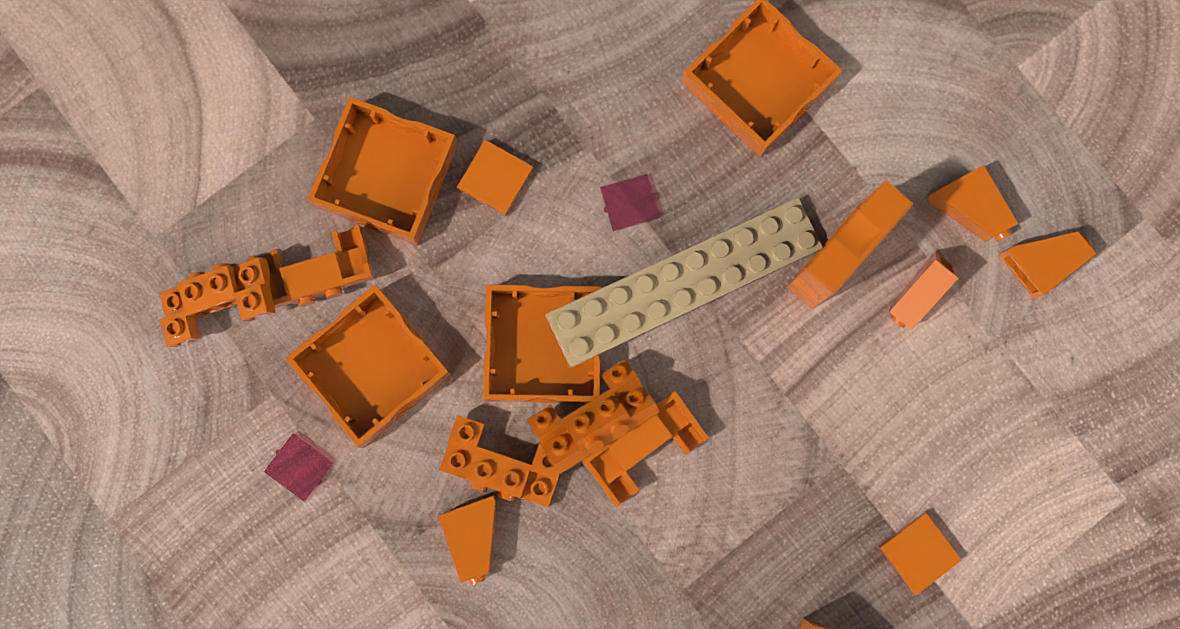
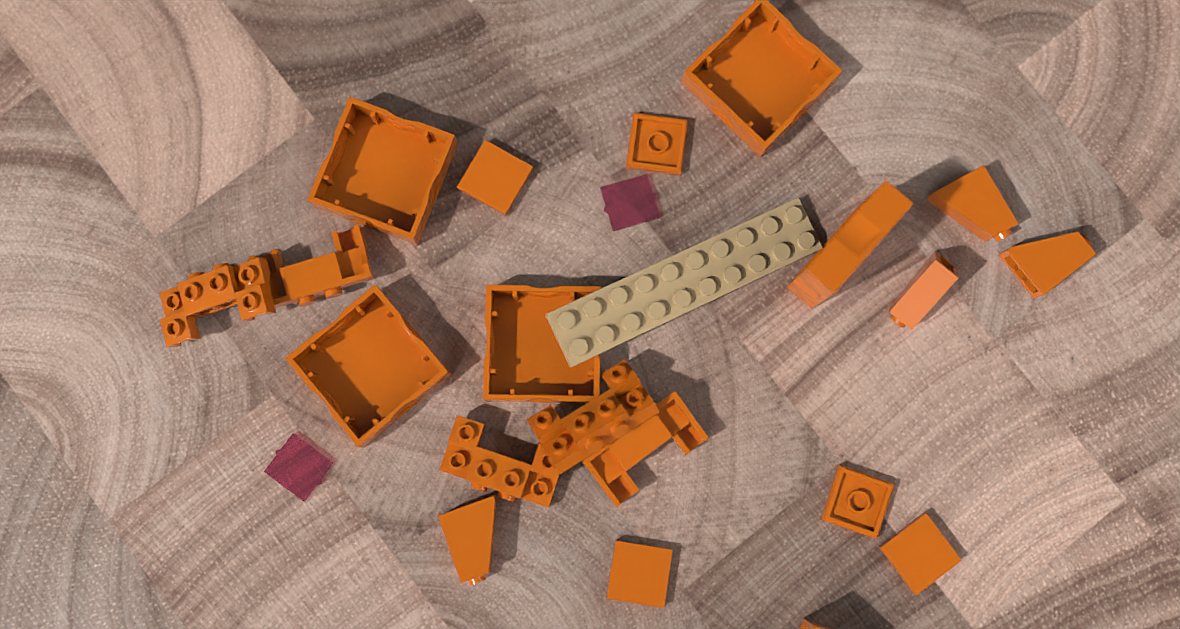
(639, 573): none -> orange tile
(657, 144): none -> orange tile
(857, 502): none -> orange tile

